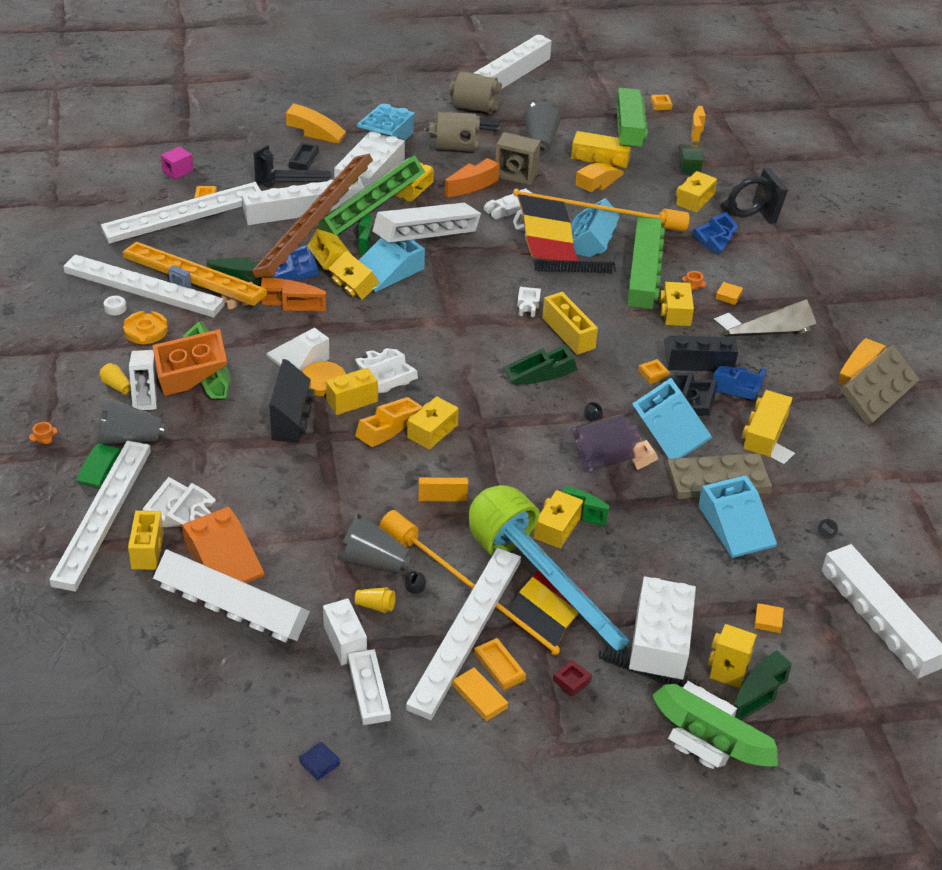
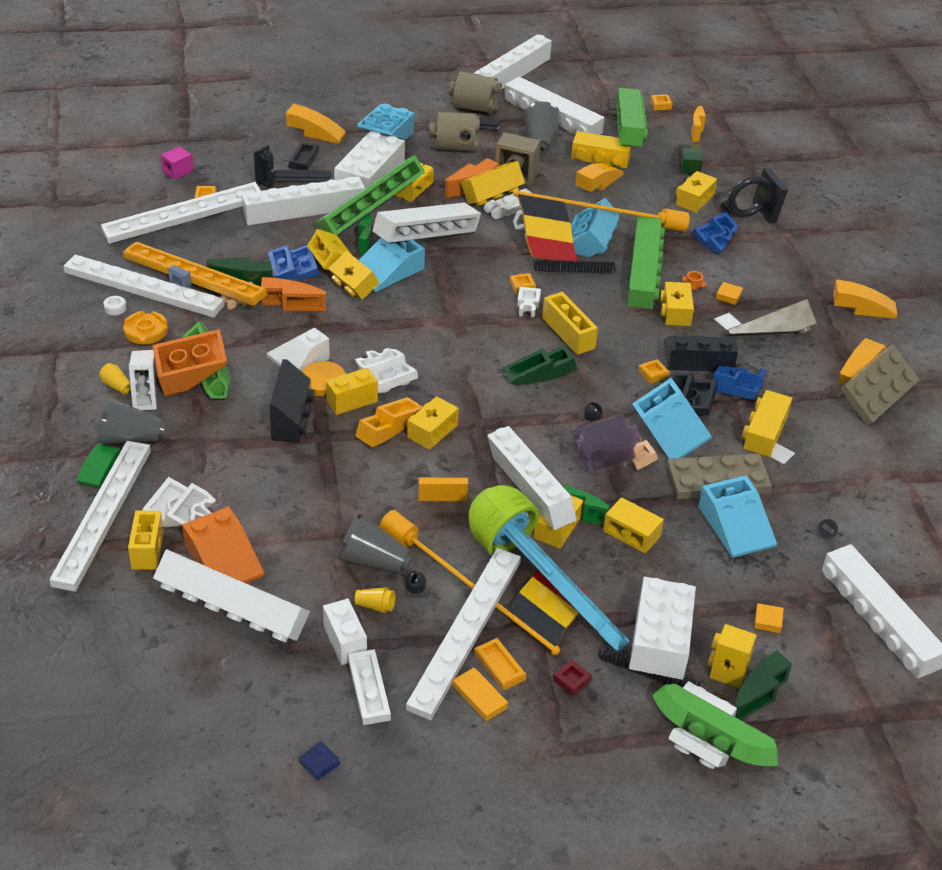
(43, 433): orange plate -> none
(312, 216): dark orange plate -> none
(493, 183): none -> yellow brick
(521, 280): none -> light orange tile
(532, 477): none -> white brick
(573, 116): none -> white brick
(633, 525): none -> yellow brick
(863, 300): none -> light orange slope

